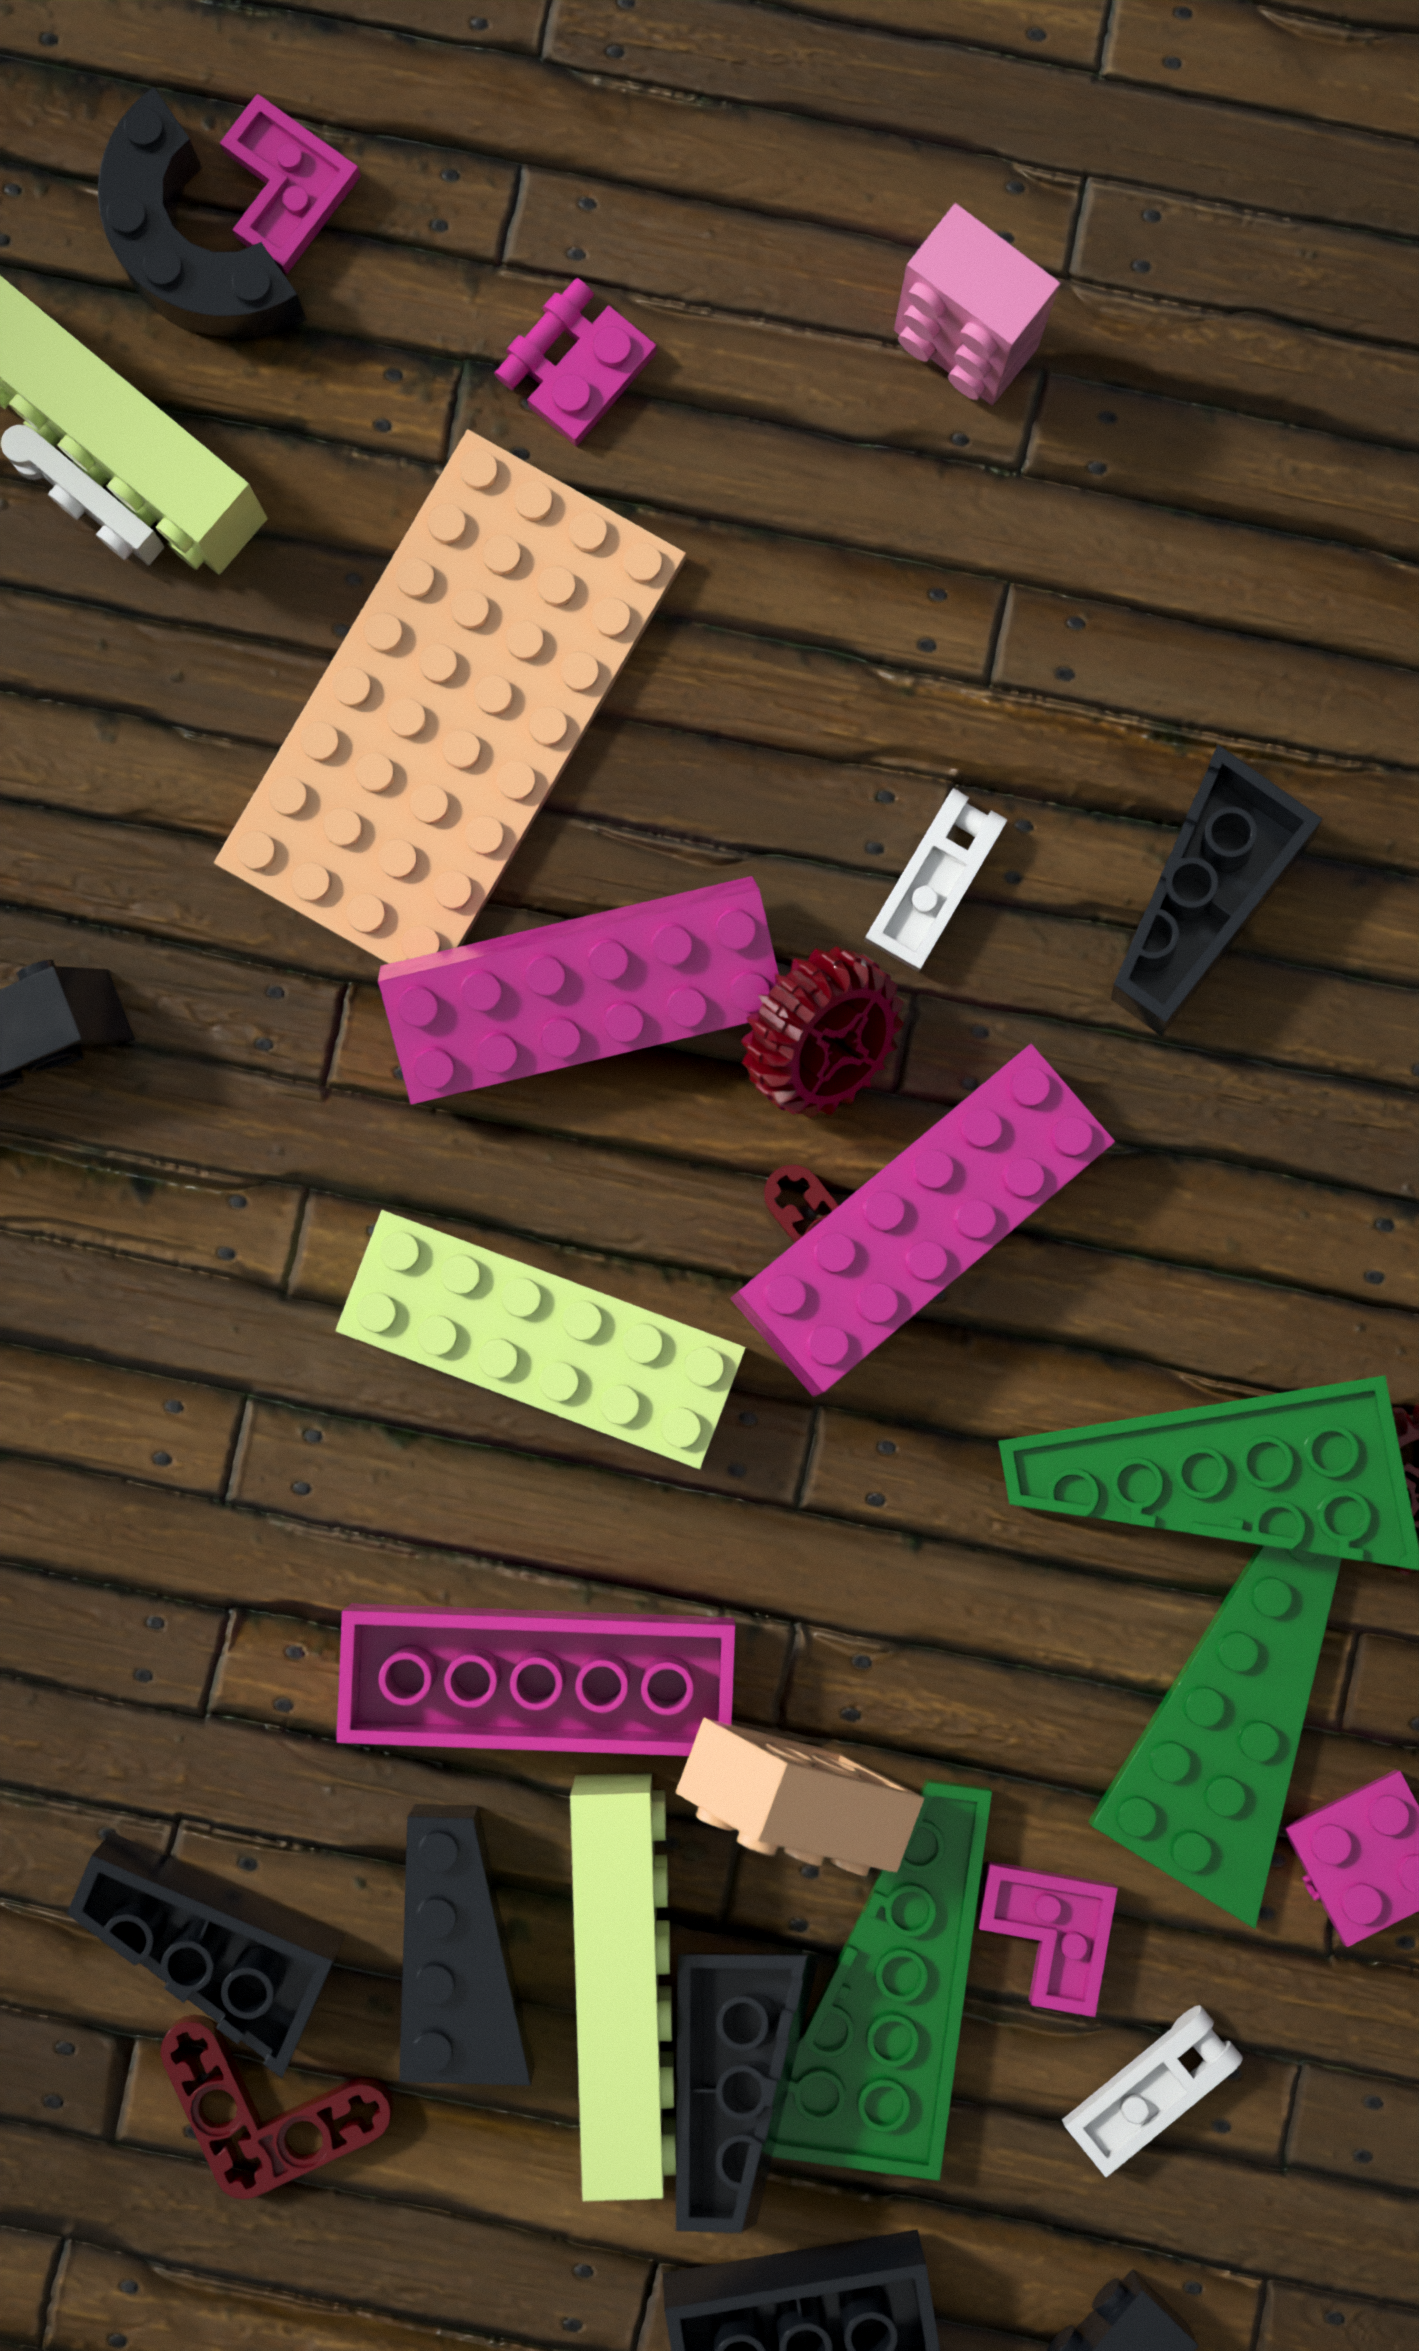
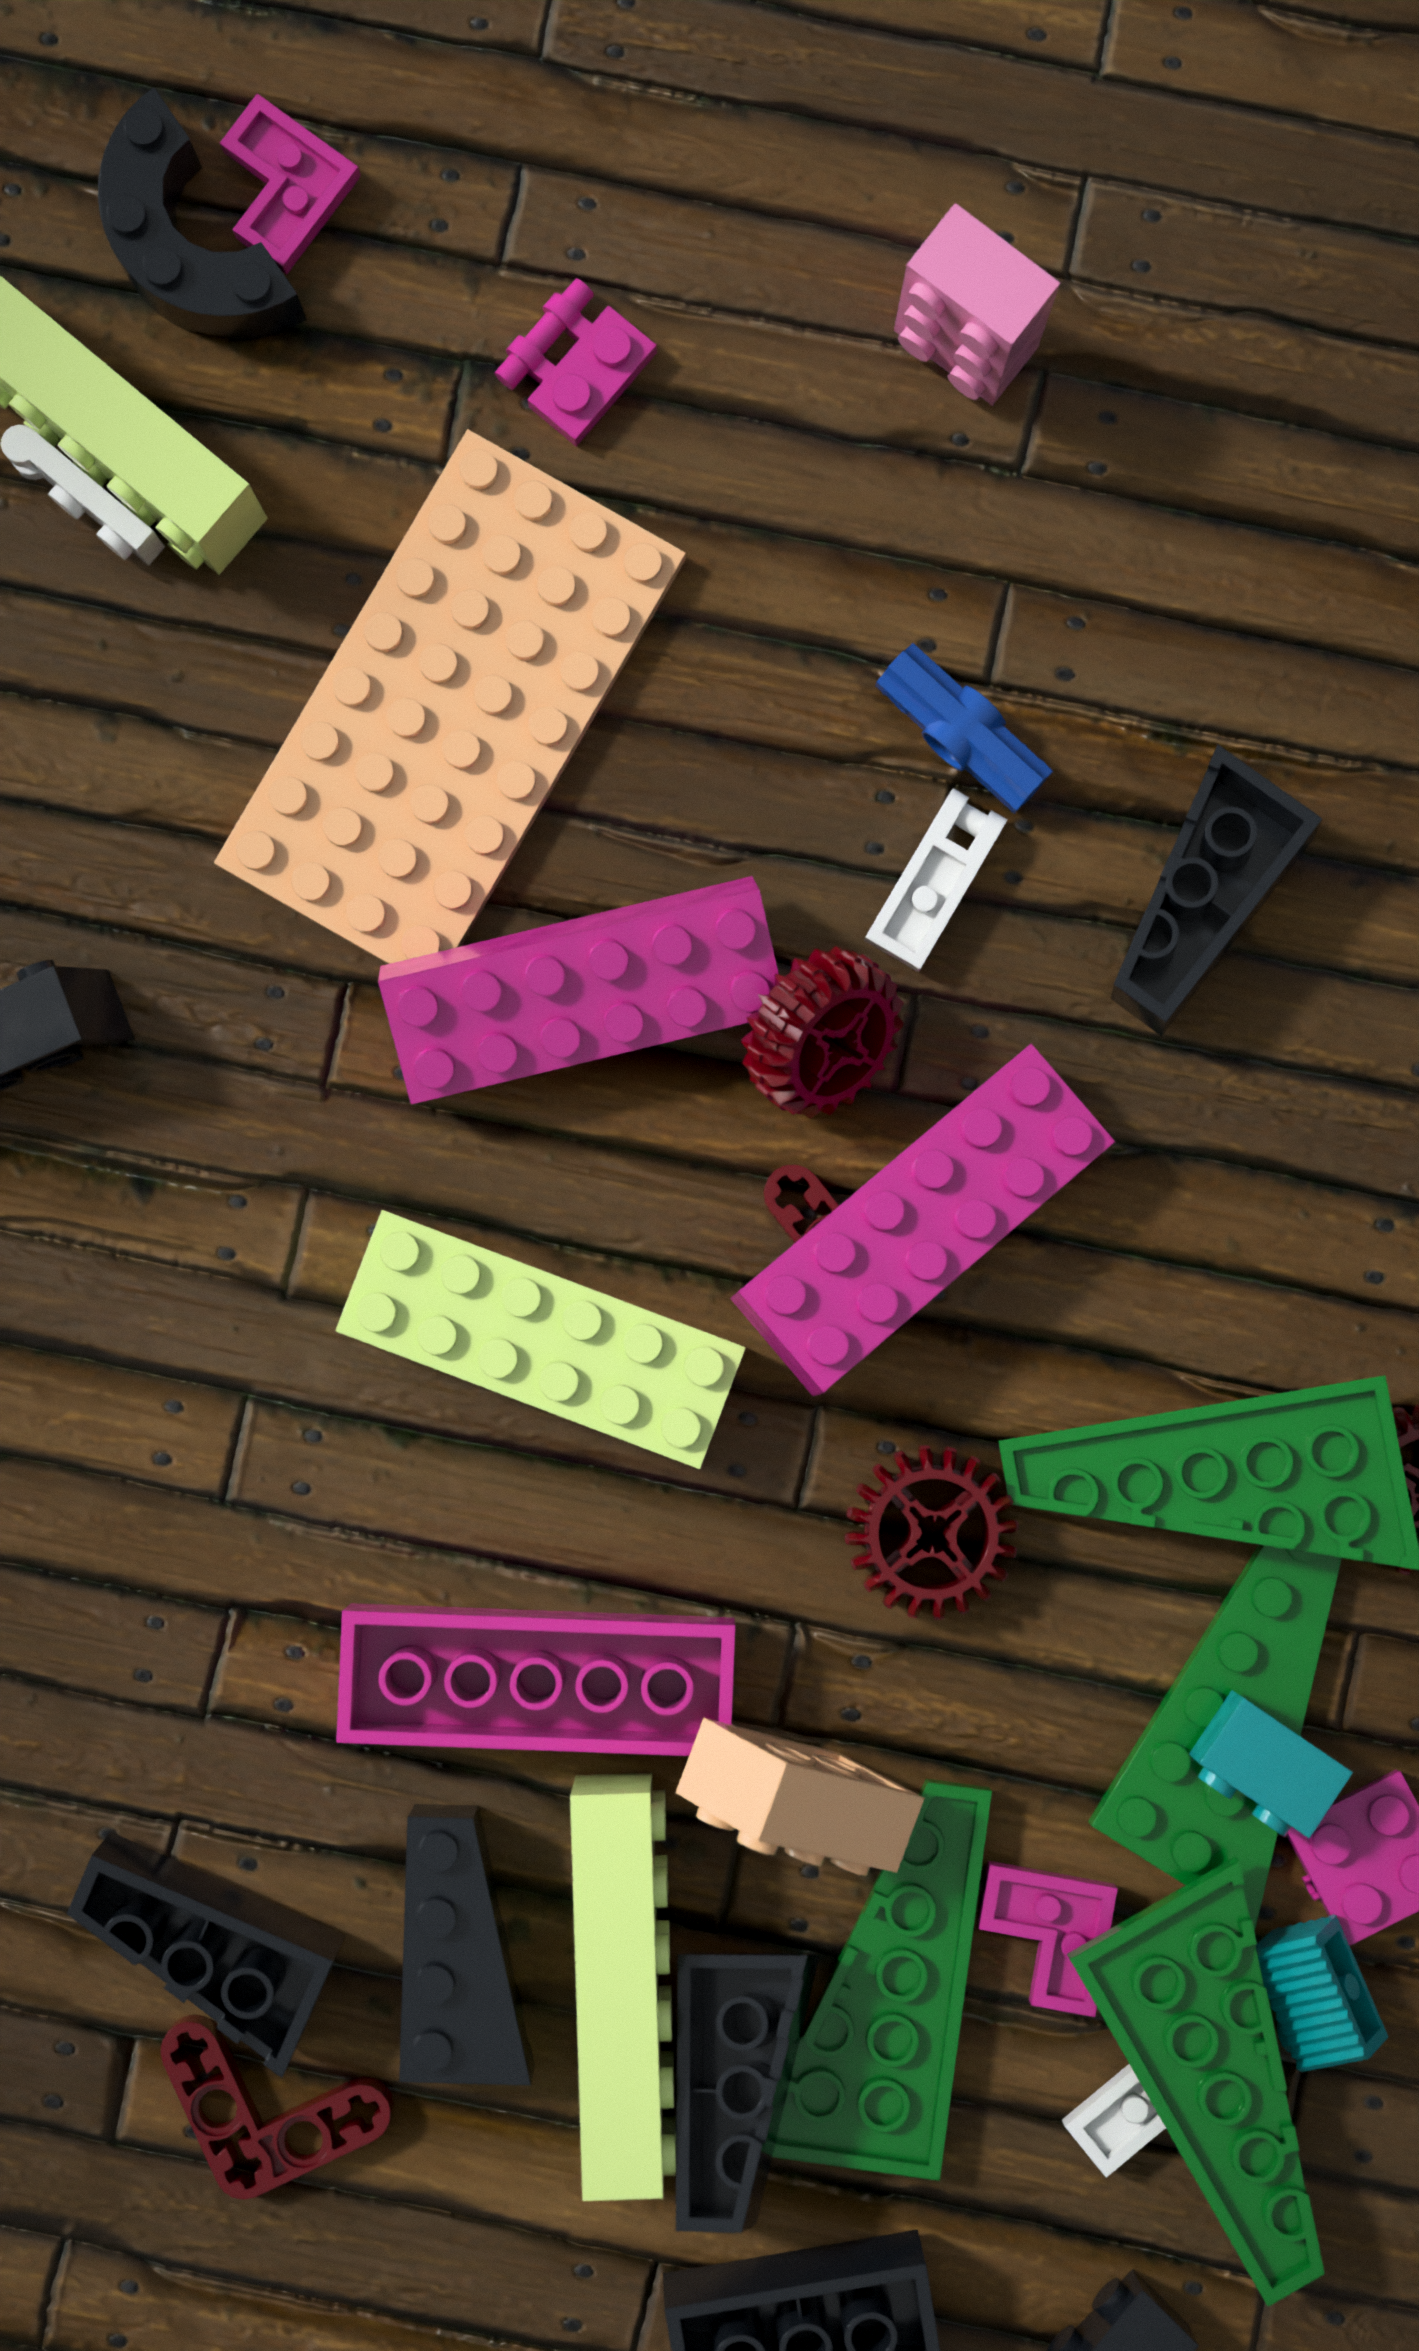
(908, 1552): none -> dark red gear
(963, 728): none -> blue piece
(1202, 2040): none -> green wing
(1269, 1765): none -> teal brick
(1319, 1995): none -> teal brick

